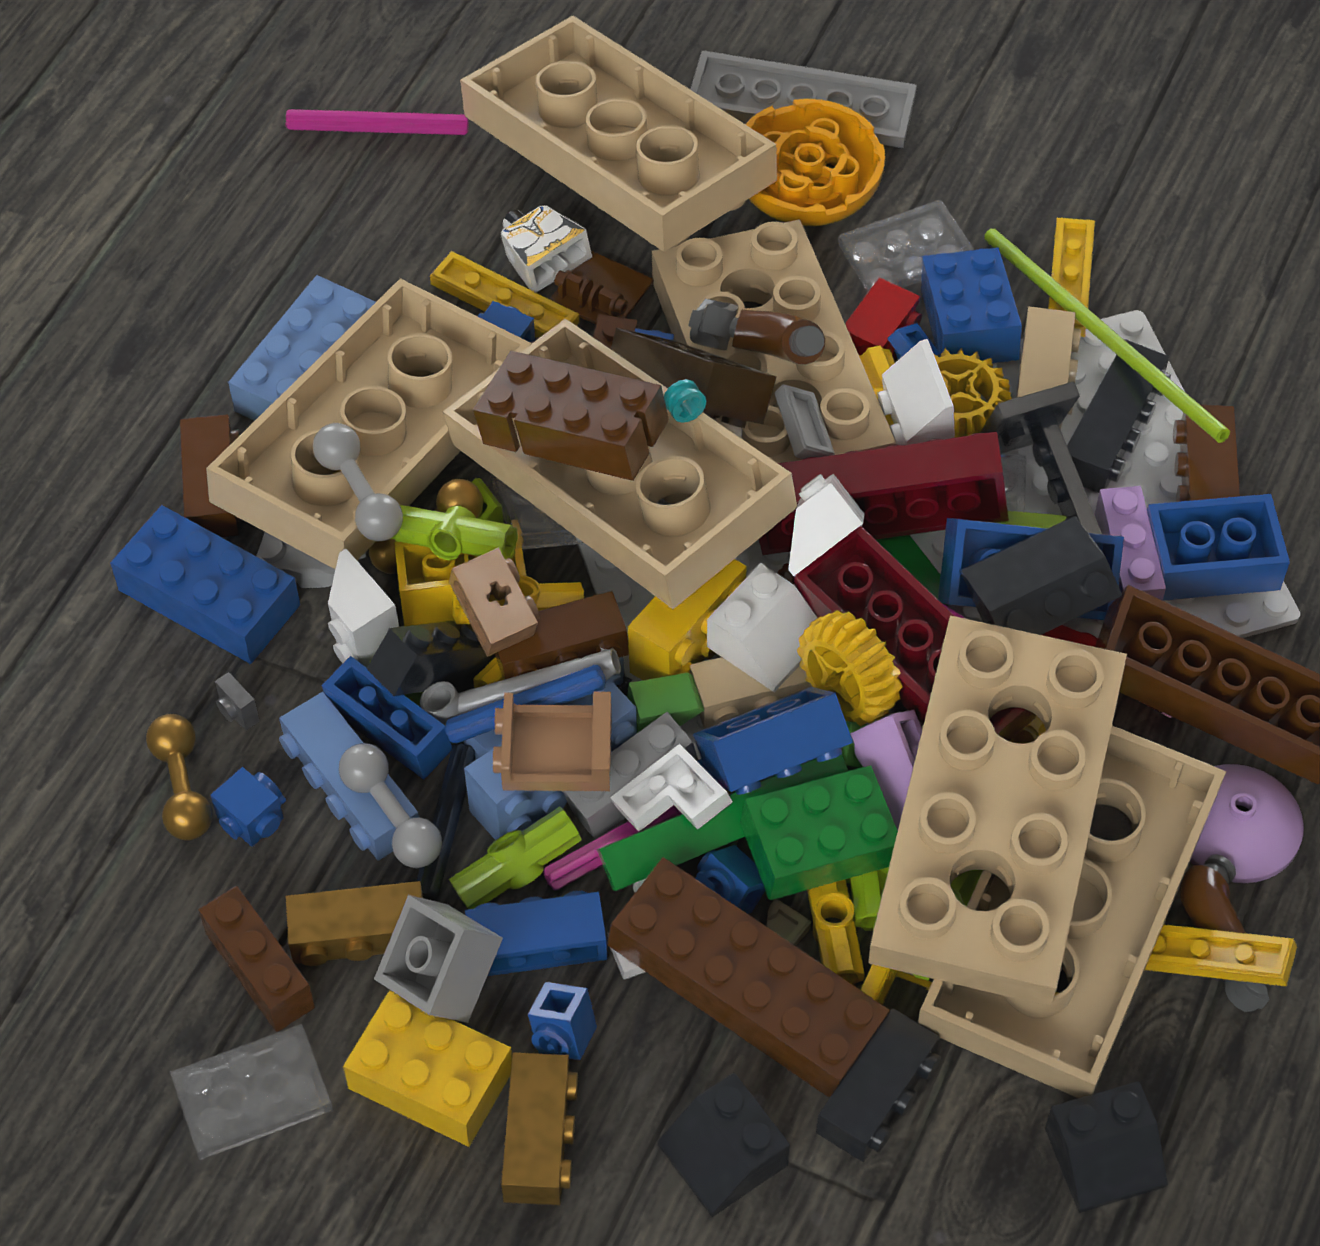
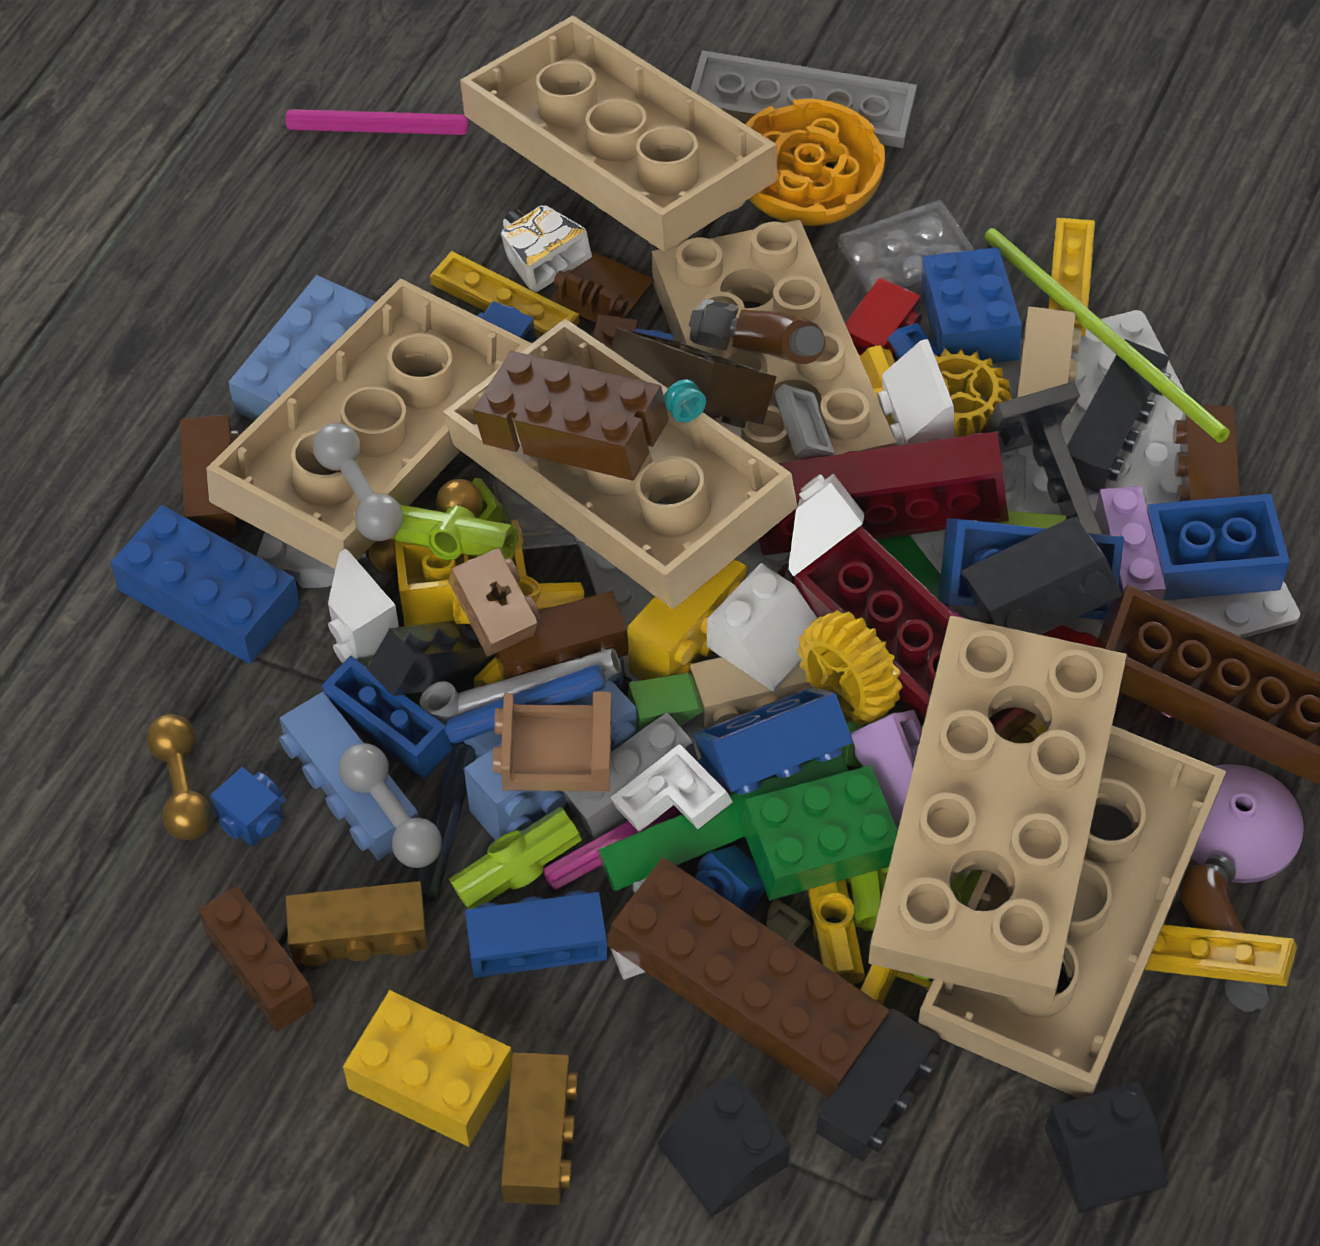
(236, 702): flat silver plate -> none
(251, 1091): clear plate -> none
(438, 959): light grey brick -> none
(562, 1020): blue brick -> none

